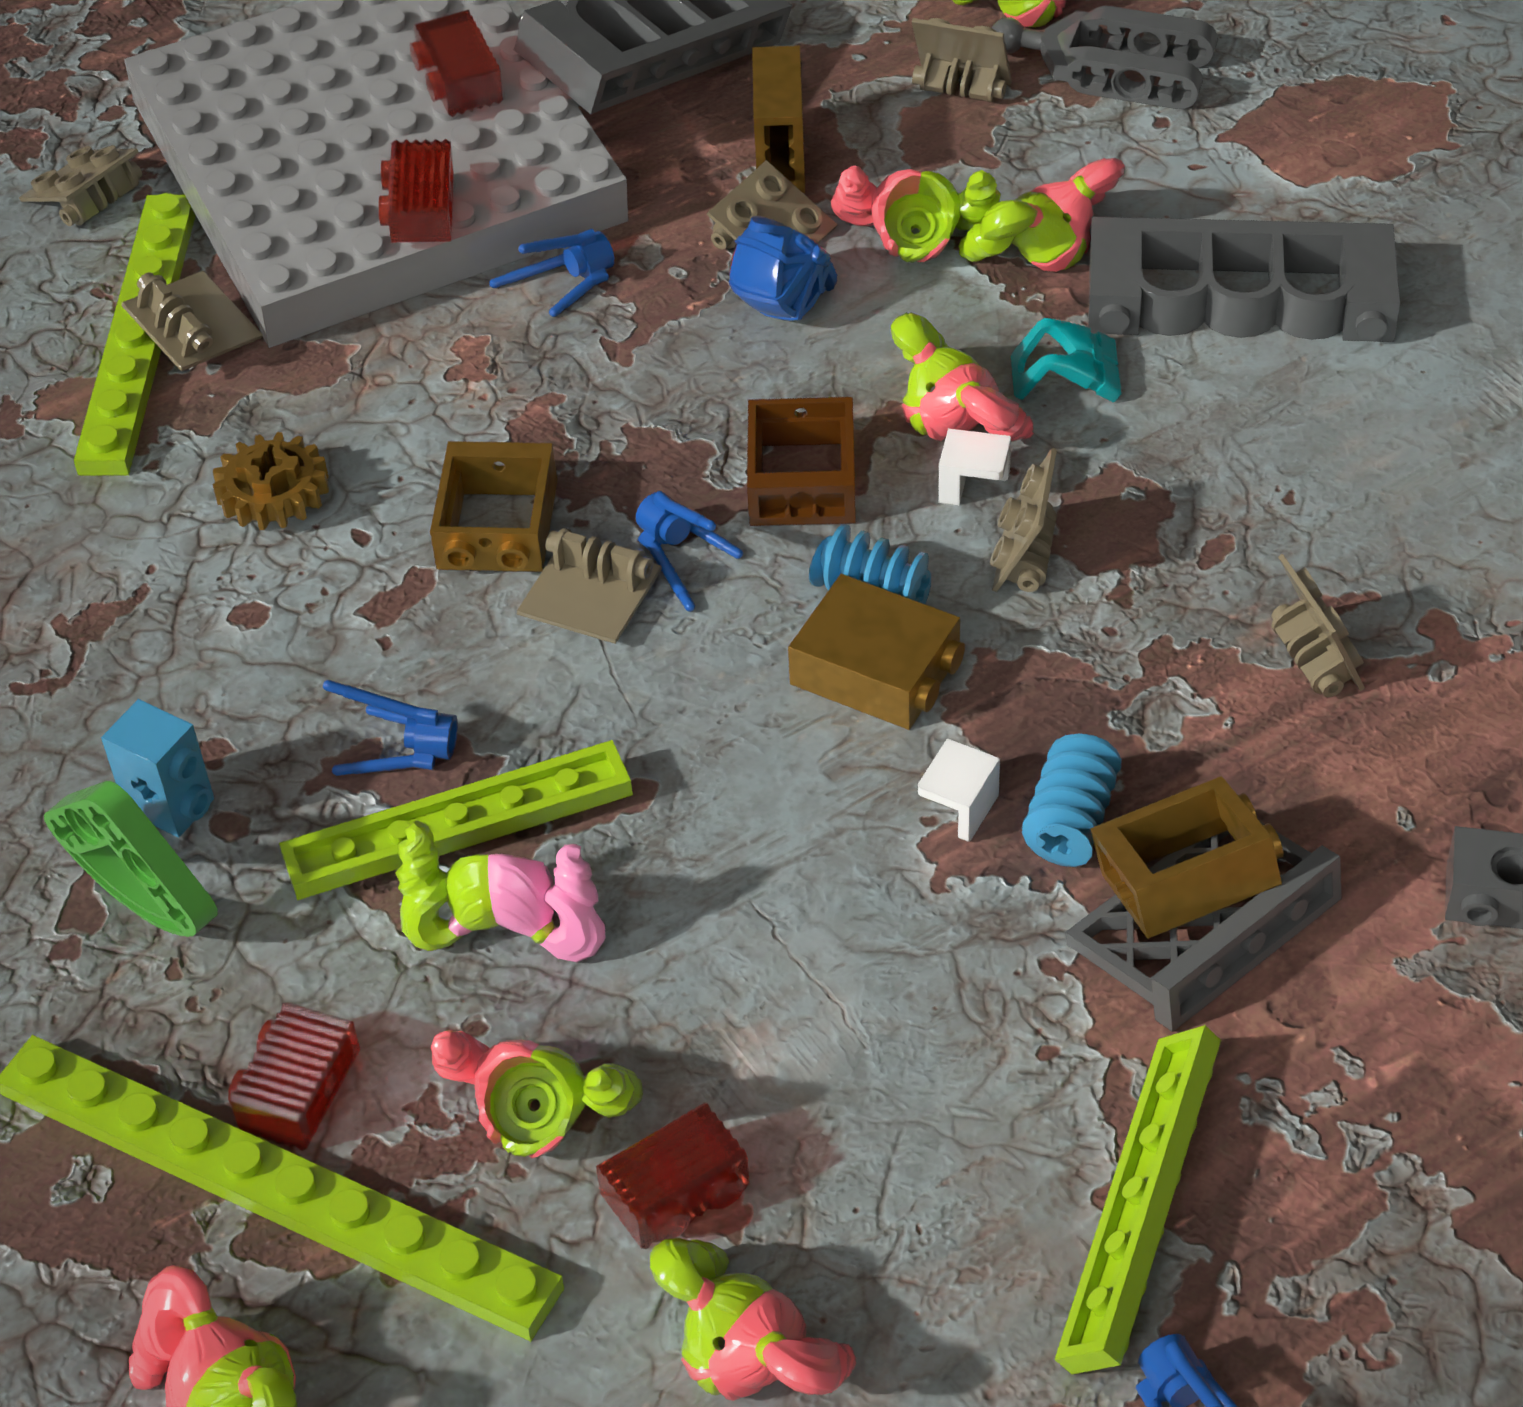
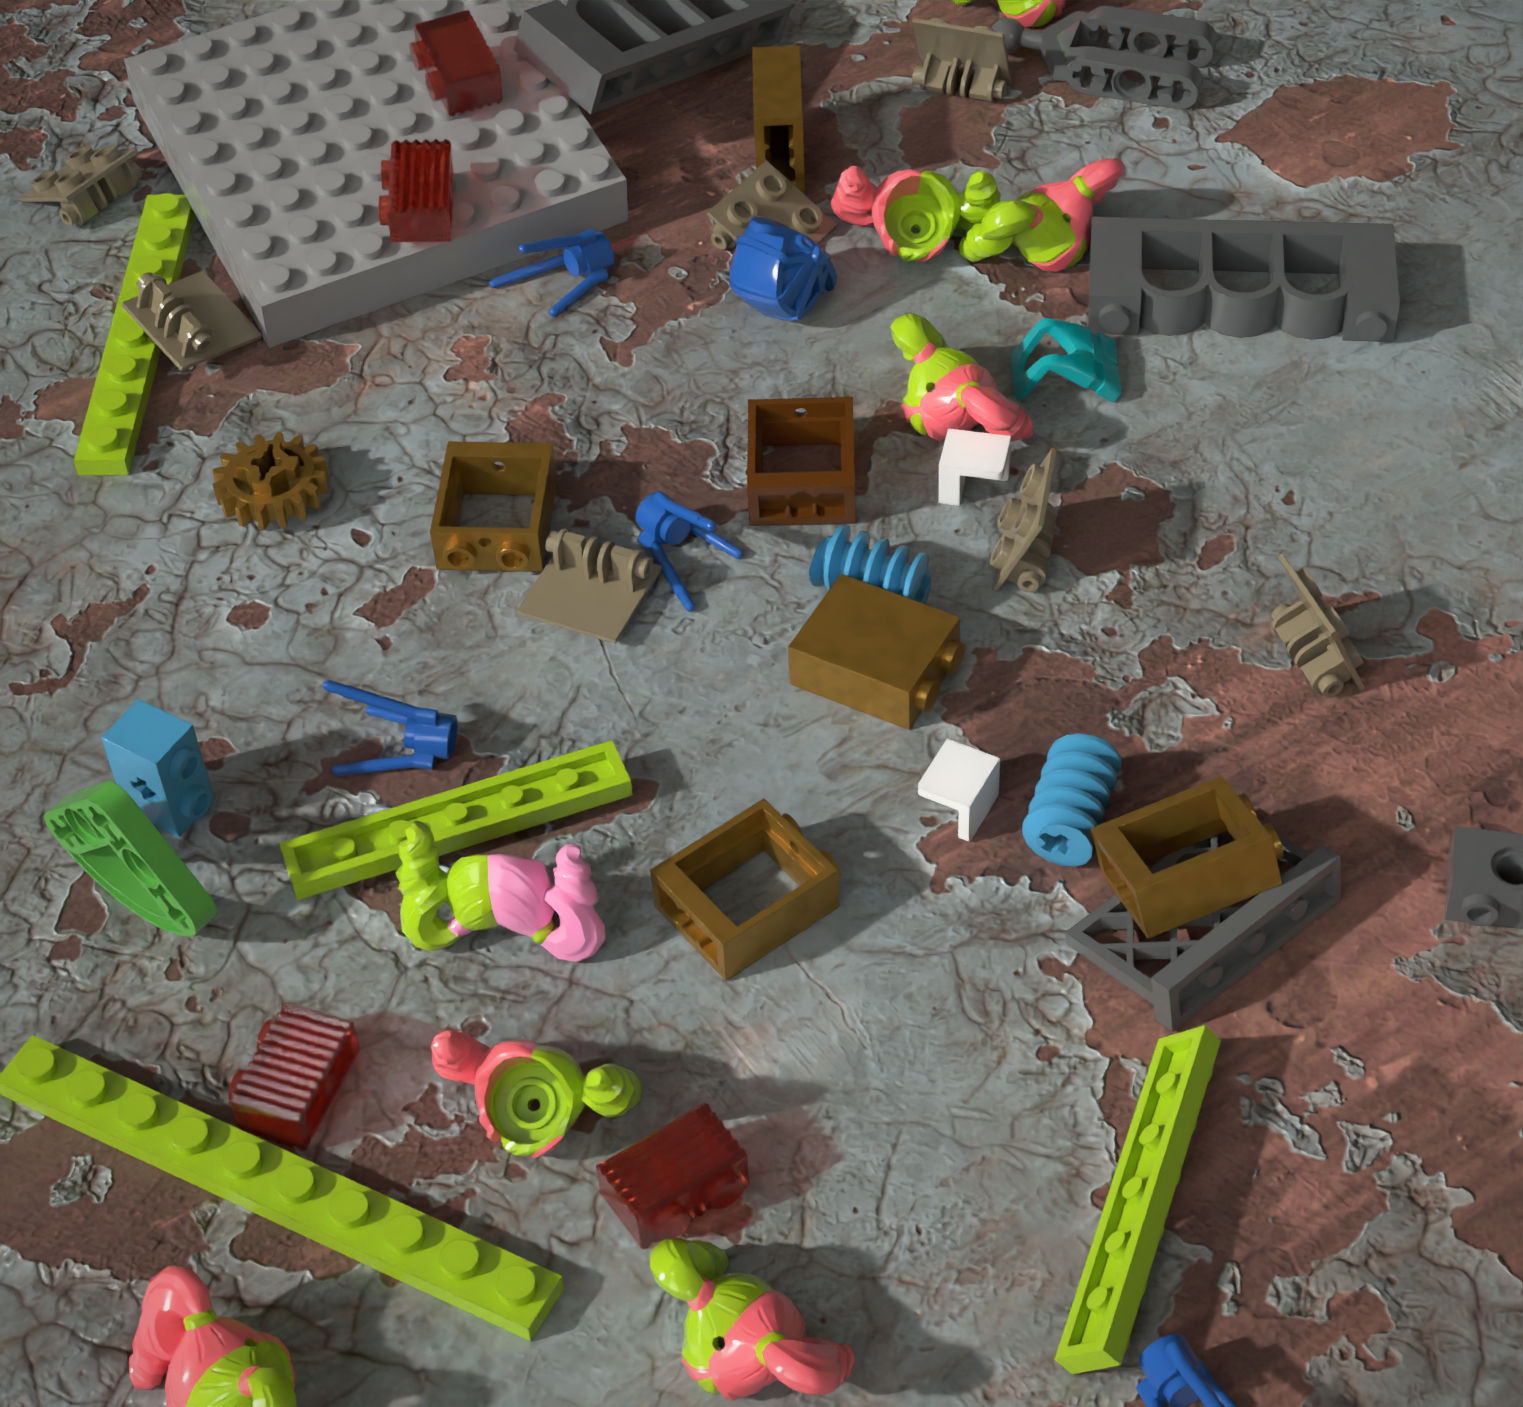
(760, 828): none -> pearl gold window

